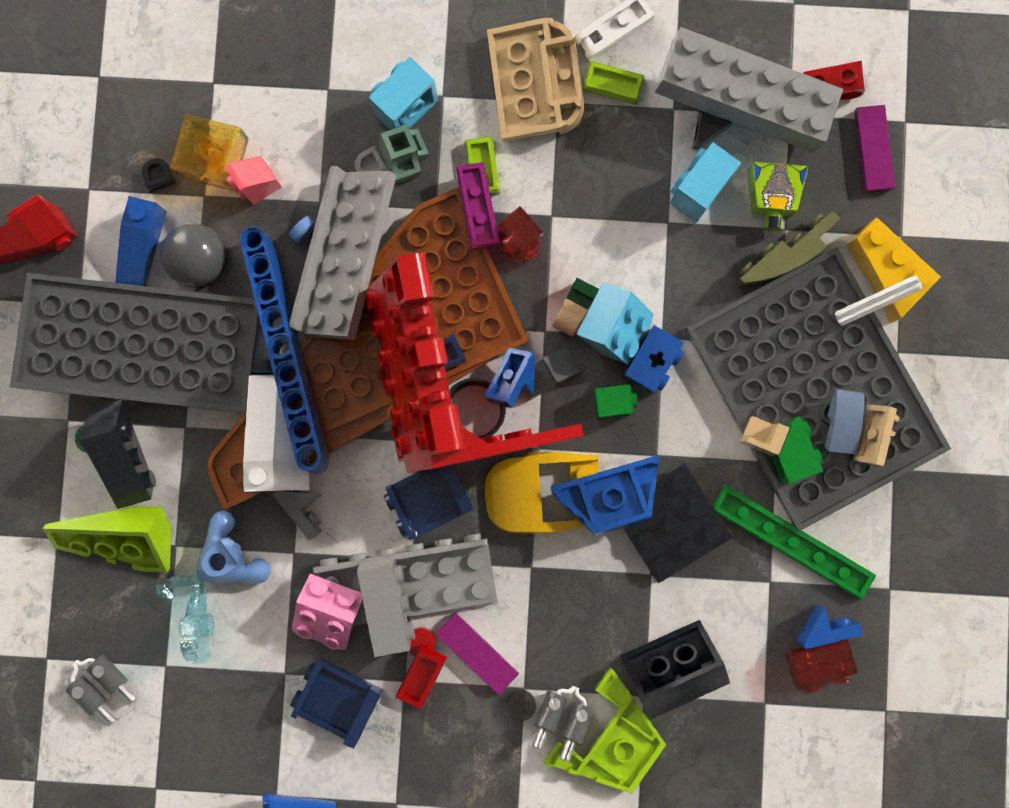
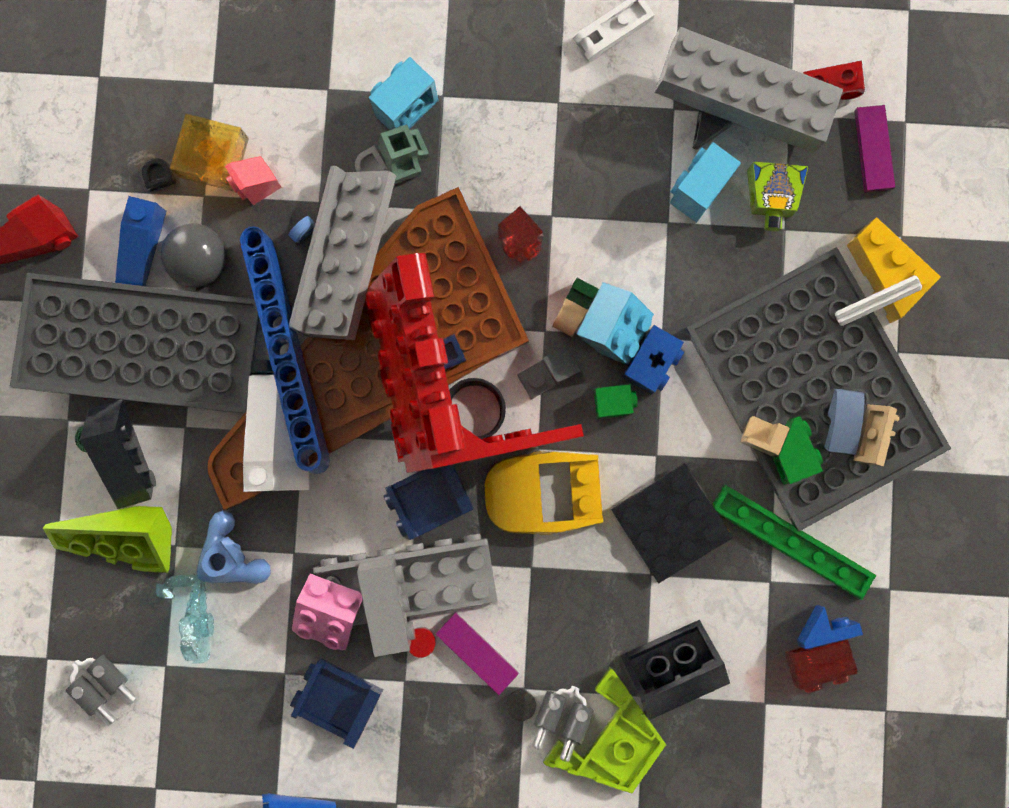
(295, 505): dark grey slope -> none
(420, 677): red tile -> none
(477, 206): magenta tile -> none
(482, 150): lime tile -> none
(513, 375): blue slope -> none
(535, 78): tan plate -> none
(611, 497): blue wing -> none
(613, 82): lime tile -> none
(784, 258): olive slope -> none

